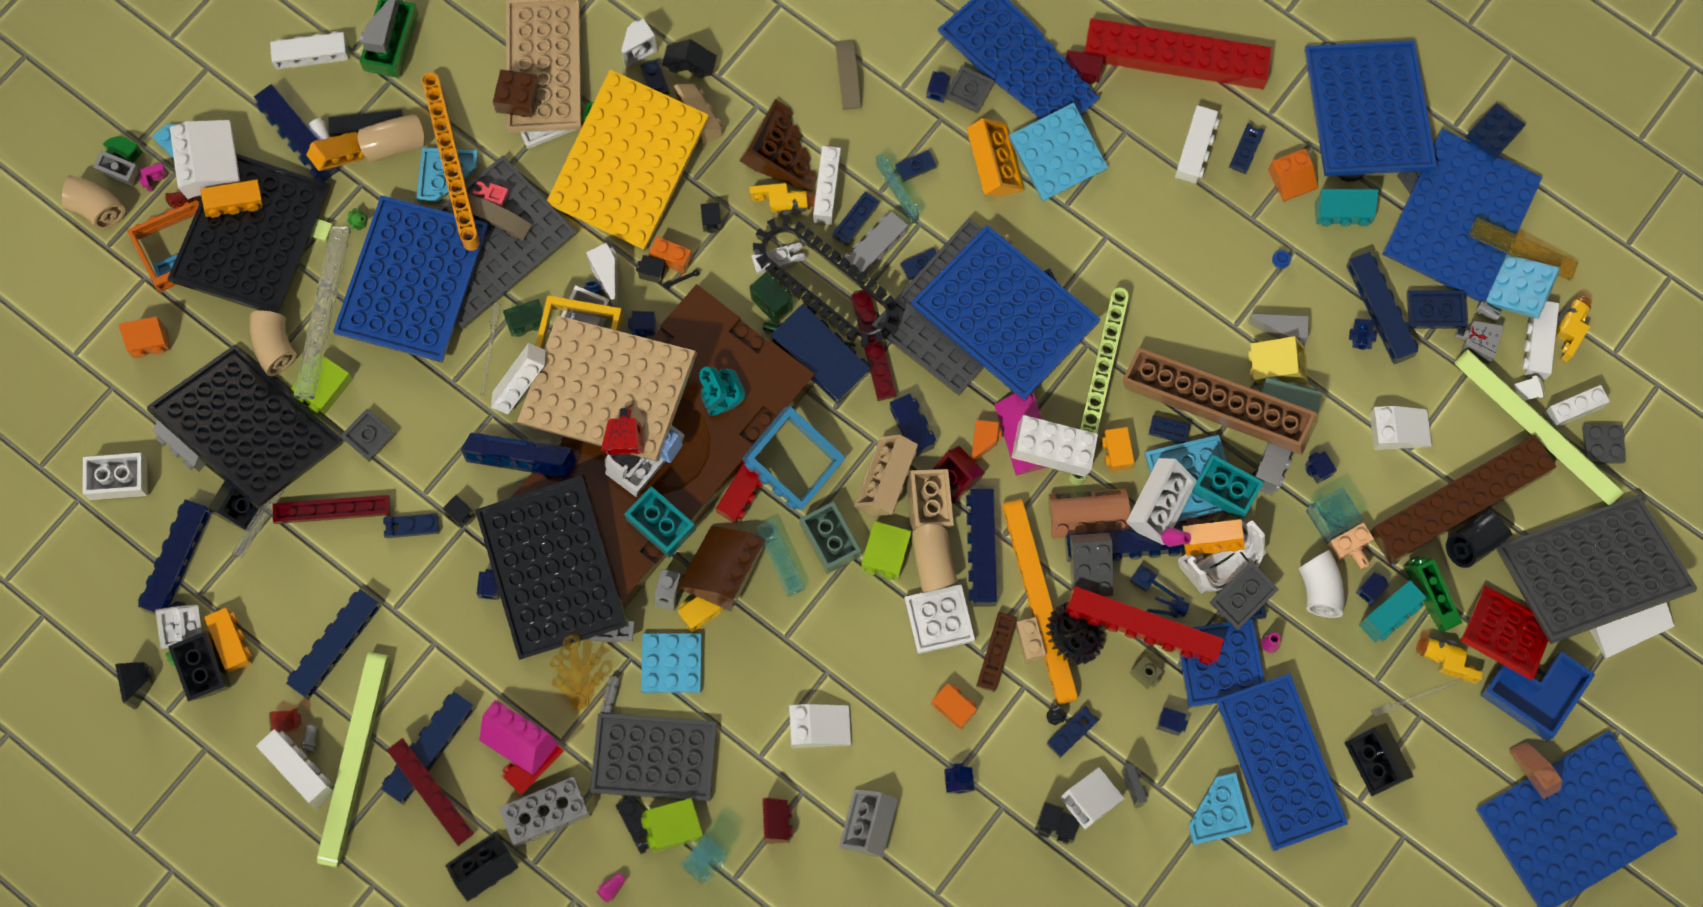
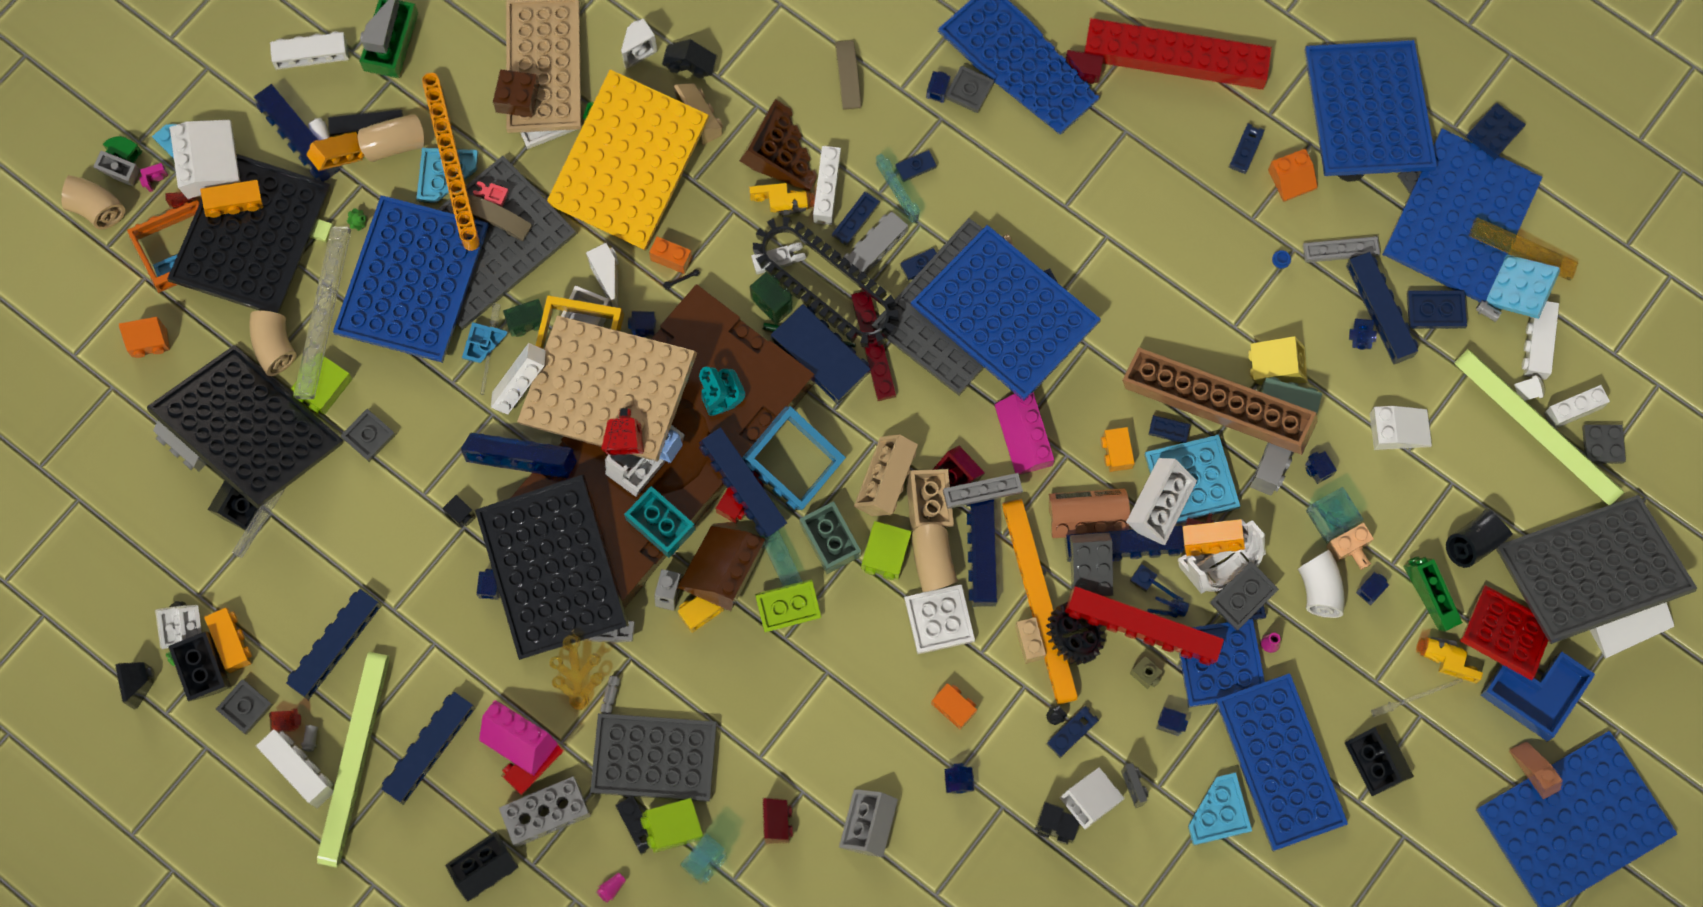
(115, 476): white brick -> none
(174, 557): clear blue brick -> none
(244, 707): none -> dark grey plate
(331, 509): dark red plate -> none
(411, 525): dark blue plate -> none
(430, 791): dark red plate -> none
(481, 342): none -> dark azure slope
(592, 286): blue plate -> none
(651, 269): black brick -> none
(654, 76): dark blue plate -> none
(671, 663): medium azure plate -> none
(711, 217): black brick -> none
(742, 482): none -> dark blue brick
(788, 605): none -> lime plate
(819, 725): white slope -> none
(912, 423): clear blue brick -> none
(982, 490): none -> light grey plate
(985, 438): orange slope -> none
(995, 158): light orange slope -> none
(996, 651): reddish brown plate -> none
(1054, 445): white brick -> none
(1058, 152): medium azure plate -> none
(1107, 360): yellowish green beam -> none
(1175, 537): dark pink cone -> none
(1196, 144): white brick -> none
(1227, 487): teal brick -> none
(1281, 325): light grey slope -> none
(1340, 249): none -> light grey tile
(1346, 207): teal slope -> none
(1393, 612): teal brick -> none
(1462, 499): reddish brown brick -> none
(1481, 339): light grey torso -> none
(1573, 326): yellow plate -> none

